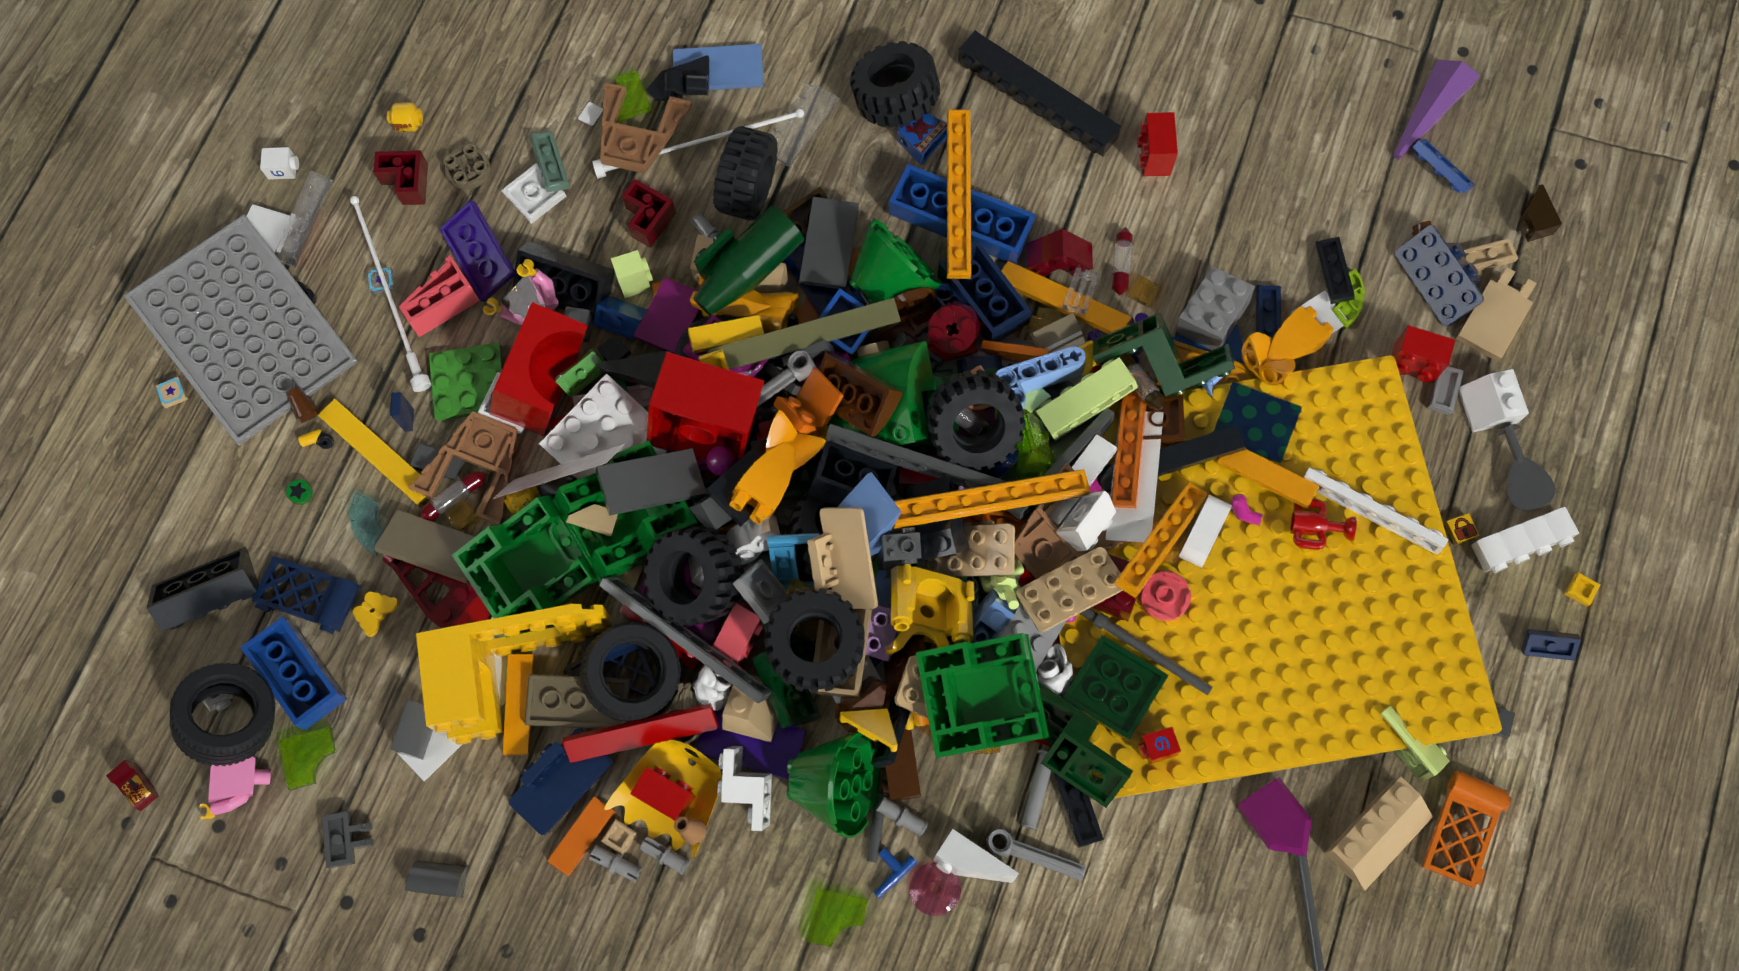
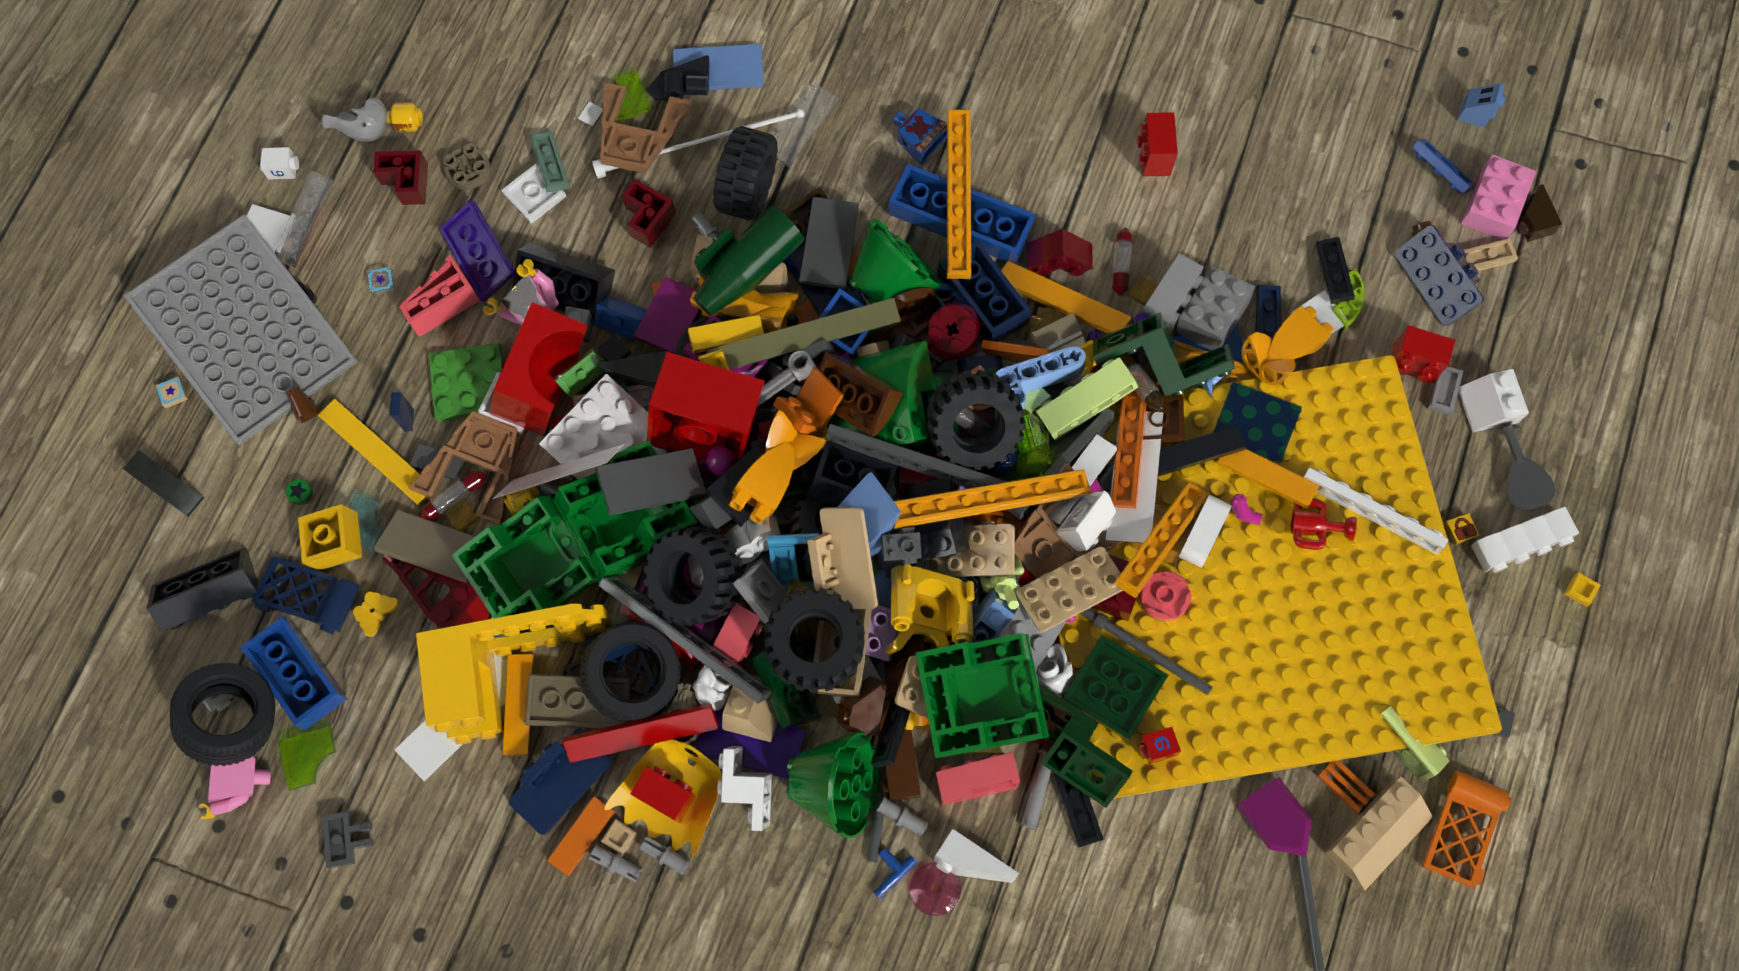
(133, 784): dark red leg -> none
(163, 483): none -> pearl dark grey slope
(318, 437): arm -> none
(329, 537): none -> yellow brick
(364, 127): none -> light grey piece
(412, 733): dark grey brick -> none
(420, 381): white piece -> none
(437, 879): dark grey brick -> none
(595, 519): tan tile -> none
(632, 273): yellowish green brick -> none
(690, 829): medium nougat cone -> none
(833, 914): clear neon green tile -> none
(873, 724): yellow tile -> none
(901, 102): black tyre -> none
(977, 778): none -> coral wedge
(1034, 855): light grey axle -> none
(1038, 93): black brick -> none
(1085, 276): clear tile -> none
(1175, 290): none -> light grey brick
(1352, 778): none -> orange tile
(1443, 89): medium lavender wedge -> none
(1482, 104): none -> medium blue slope
(1498, 197): none -> bright pink brick
(1498, 317): tan tile -> none
(1551, 644): dark blue plate -> none

